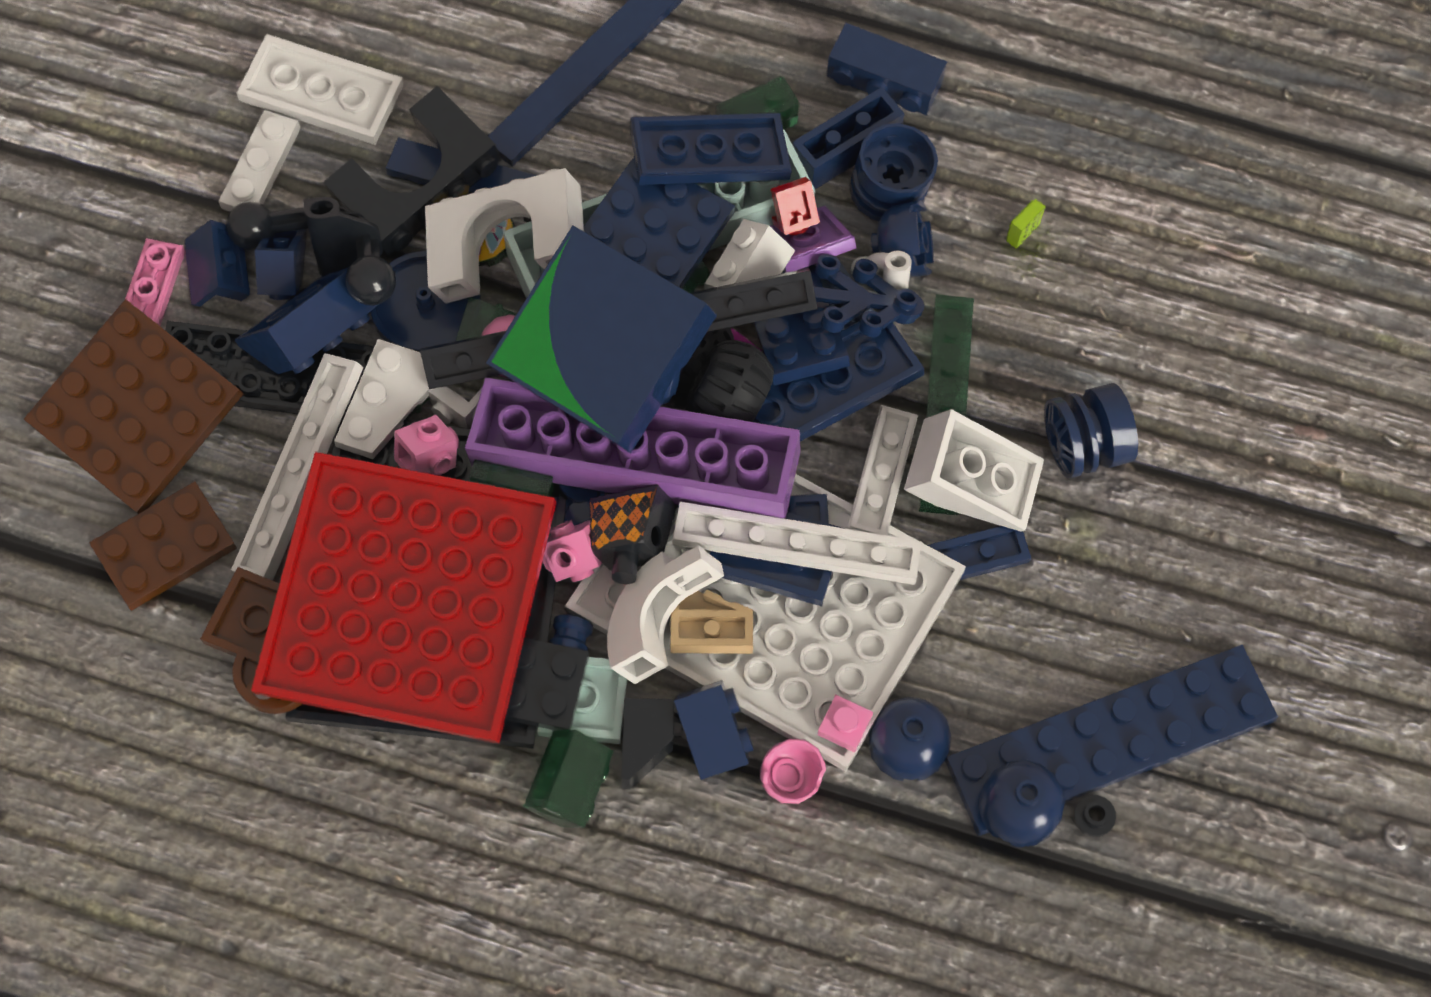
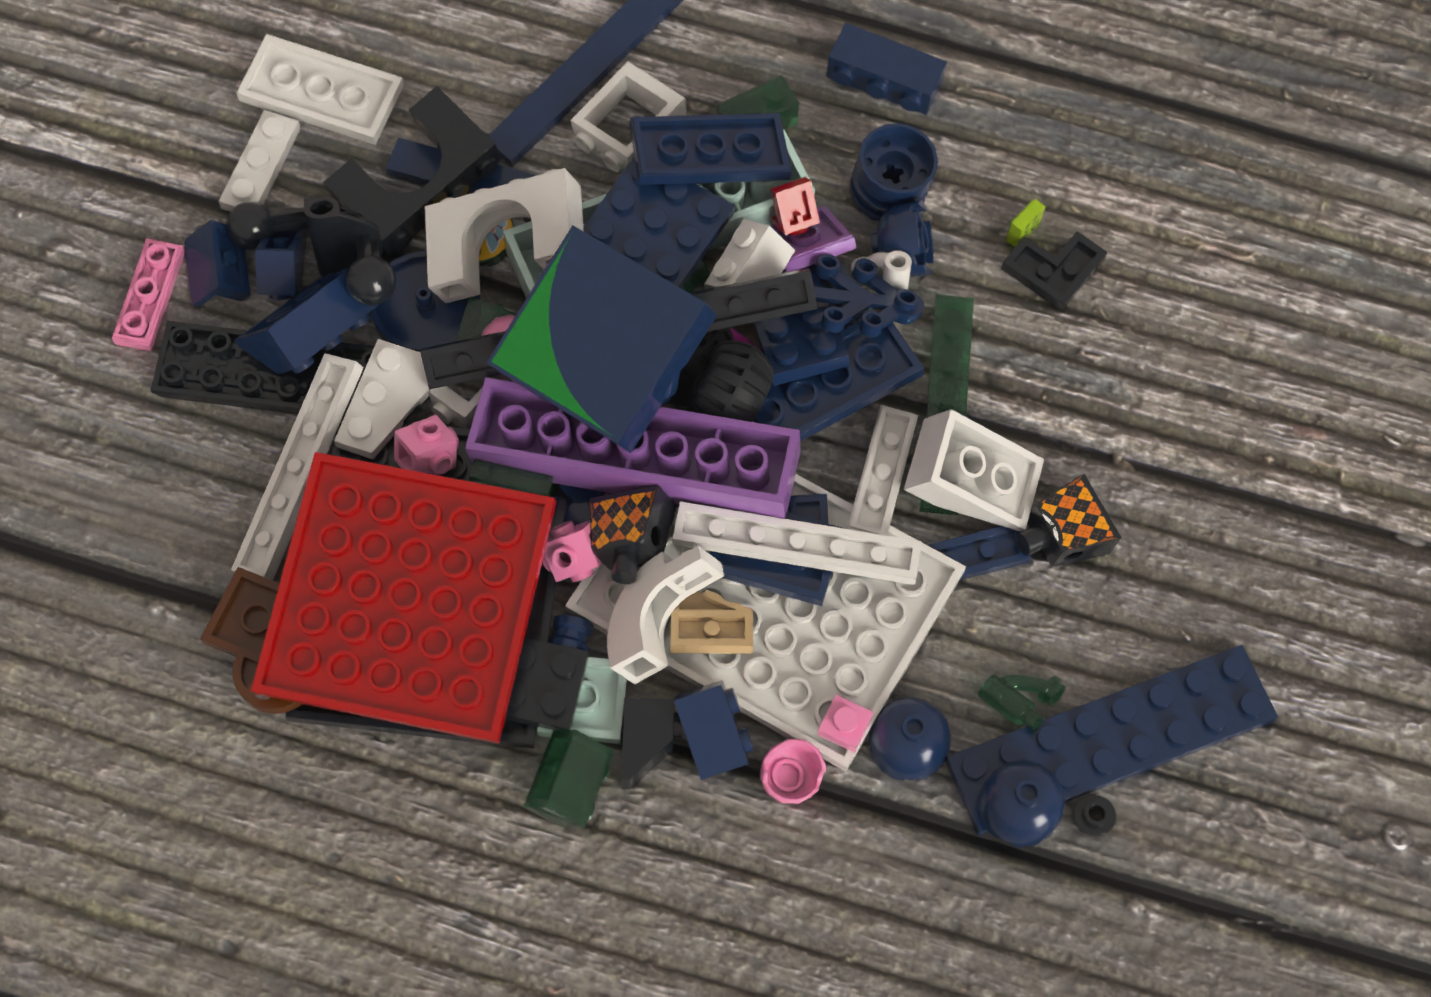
(133, 407): reddish brown plate -> none
(162, 545): reddish brown plate -> none
(639, 87): none -> white window
(837, 142): dark blue brick -> none
(1005, 698): none -> clear green plant
(1054, 277): none -> black plate
(1069, 526): none -> black torso
(1091, 430): dark blue wheel -> none

